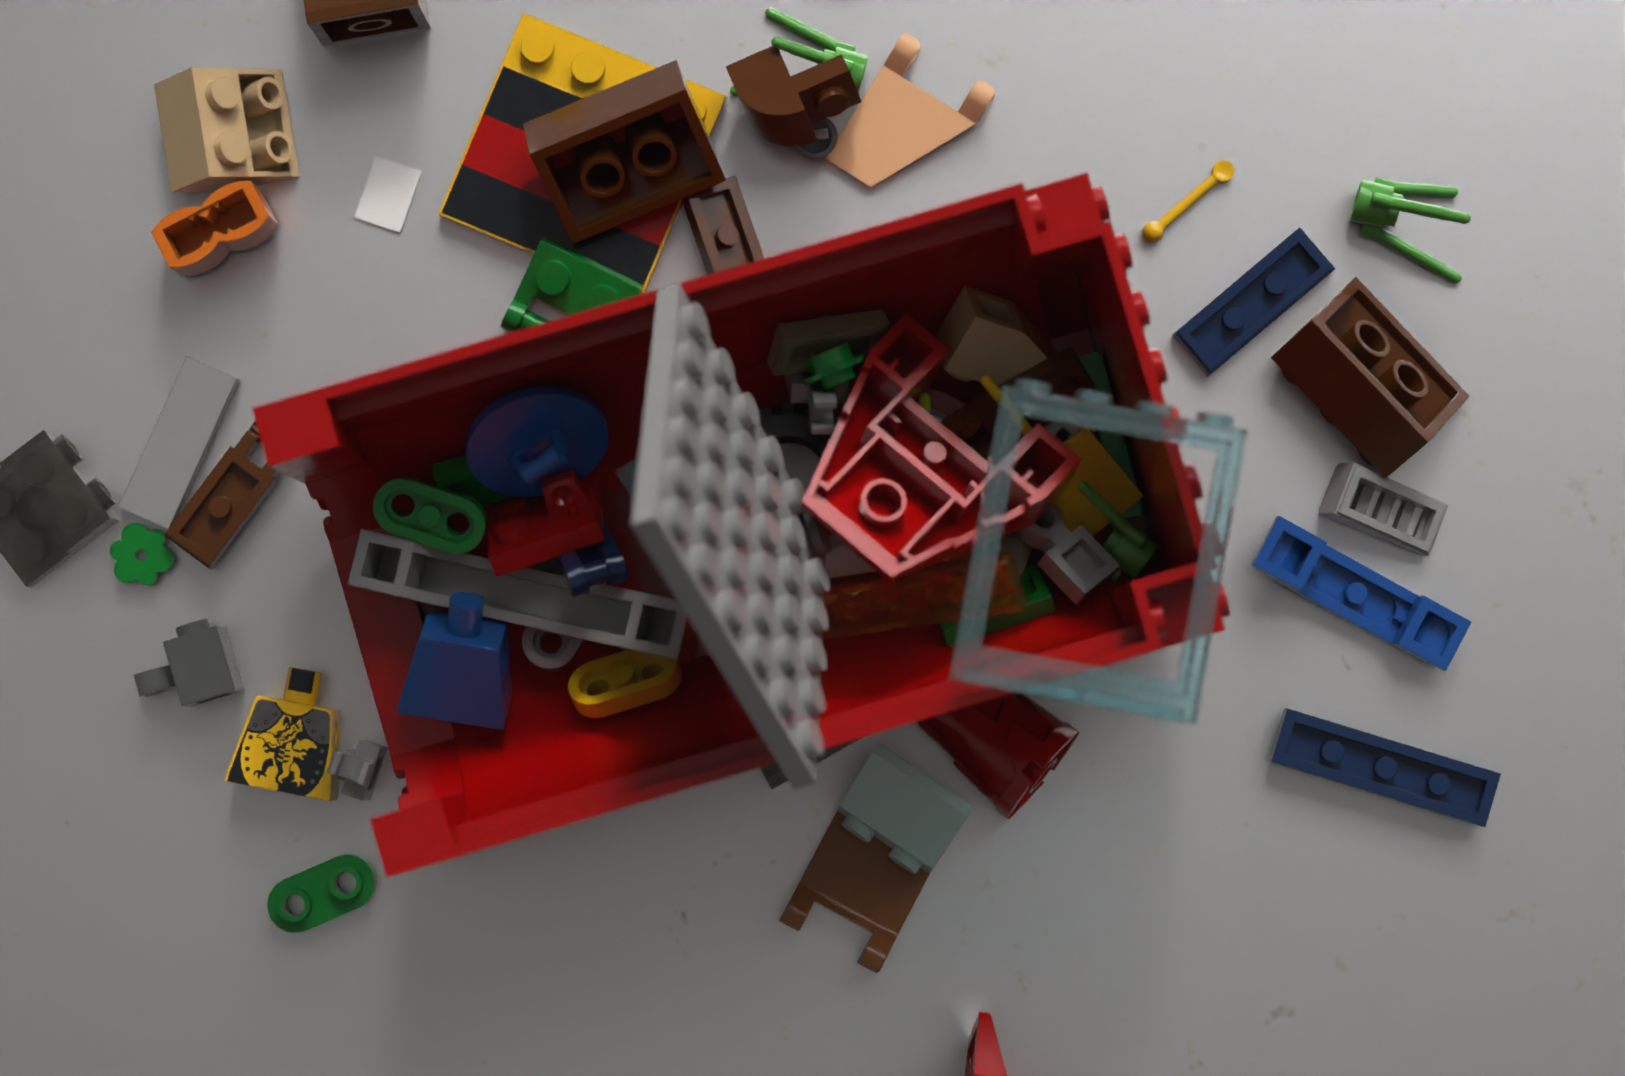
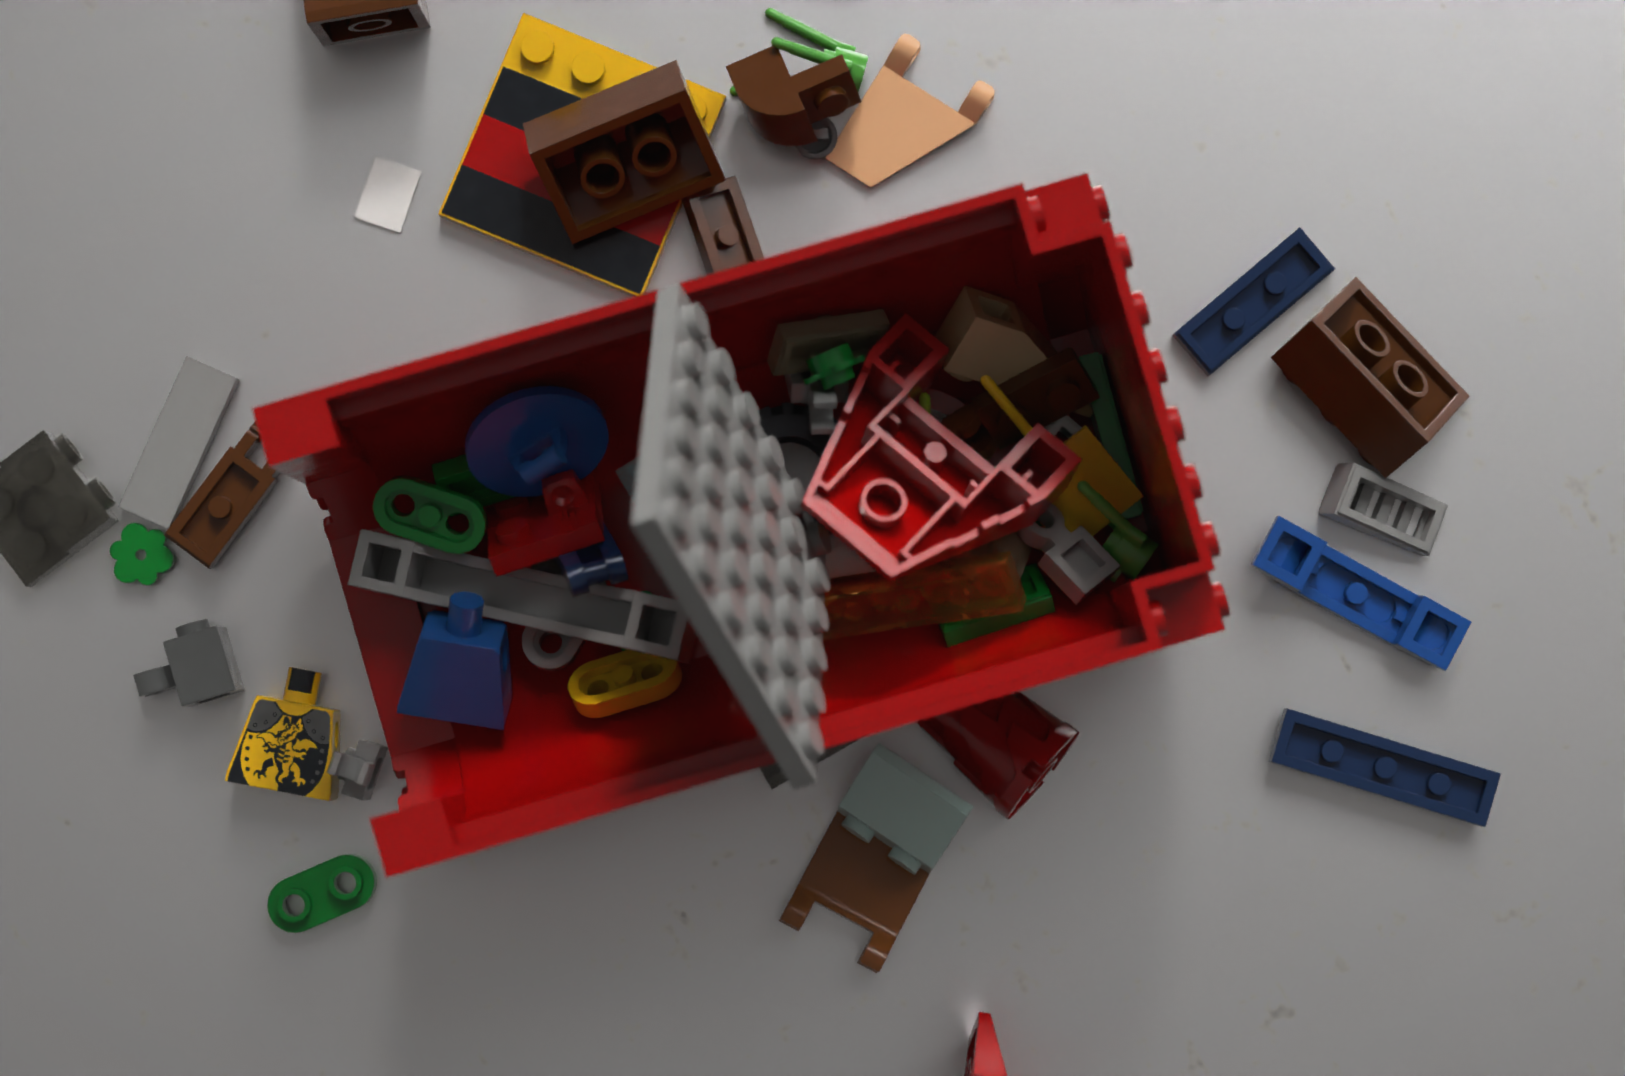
(203, 236): orange brick -> none
(225, 128): tan slope -> none
(565, 282): green plate -> none
(1074, 681): clear light blue window -> none
(1221, 173): yellow hinge -> none
(1379, 205): bright green plant -> none

